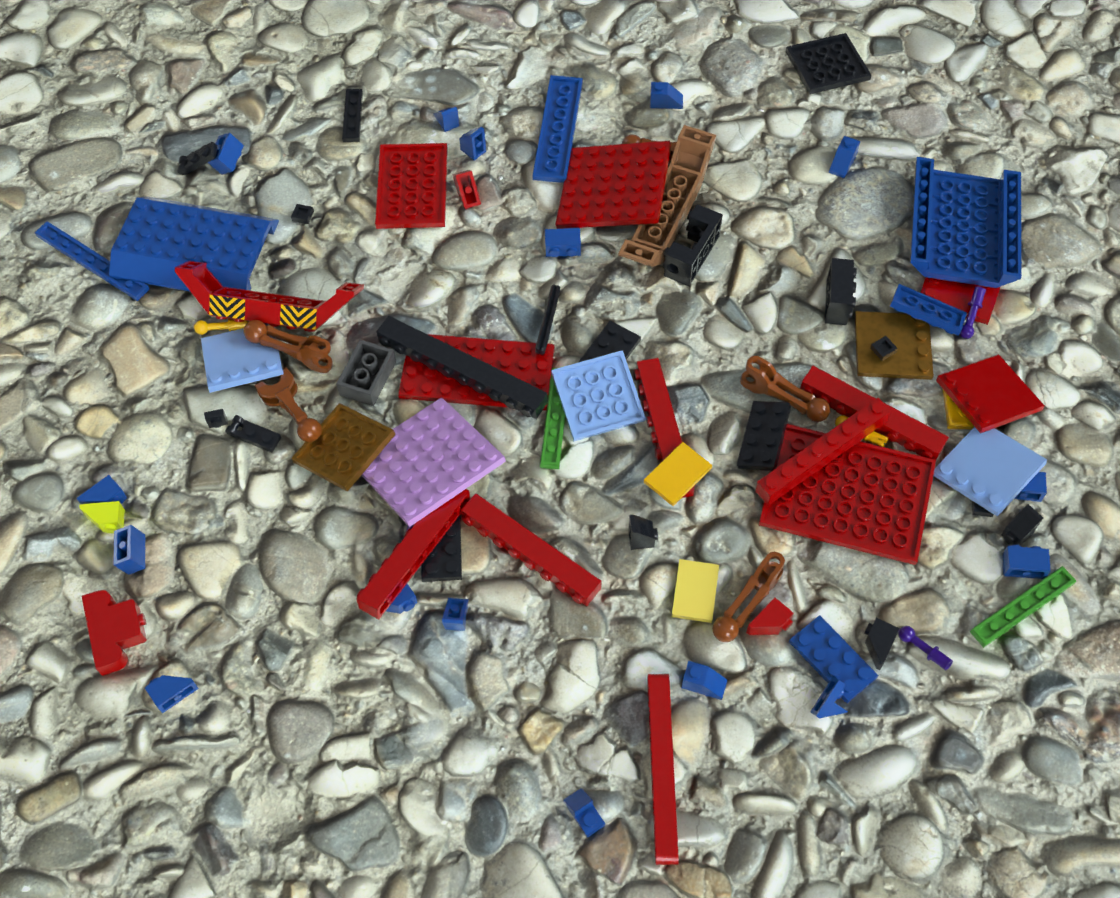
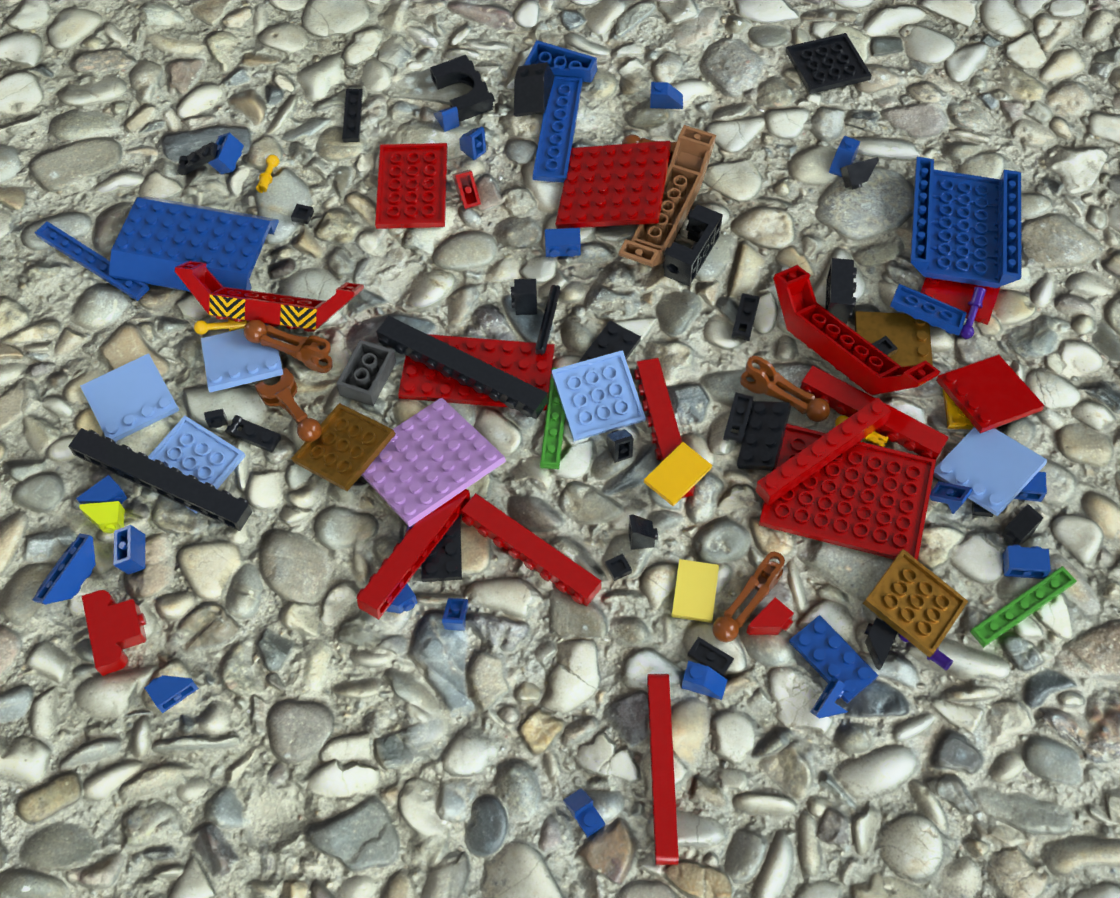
(69, 572): none -> blue wedge
(129, 398): none -> light blue plate
(161, 479): none -> black brick
(198, 453): none -> light blue plate
(266, 178): none -> yellow pin
(462, 71): none -> black arch
(524, 296): none -> black brick
(532, 88): none -> black slope
(563, 61): none -> blue wedge
(618, 567): none -> black plate
(620, 445): none -> black slope
(710, 656): none -> black plate
(738, 417): none -> black plate
(745, 316): none -> black plate
(839, 343): none -> red slope
(858, 173): none -> black slope
(915, 603): none -> pearl gold plate
(950, 494): none -> blue slope

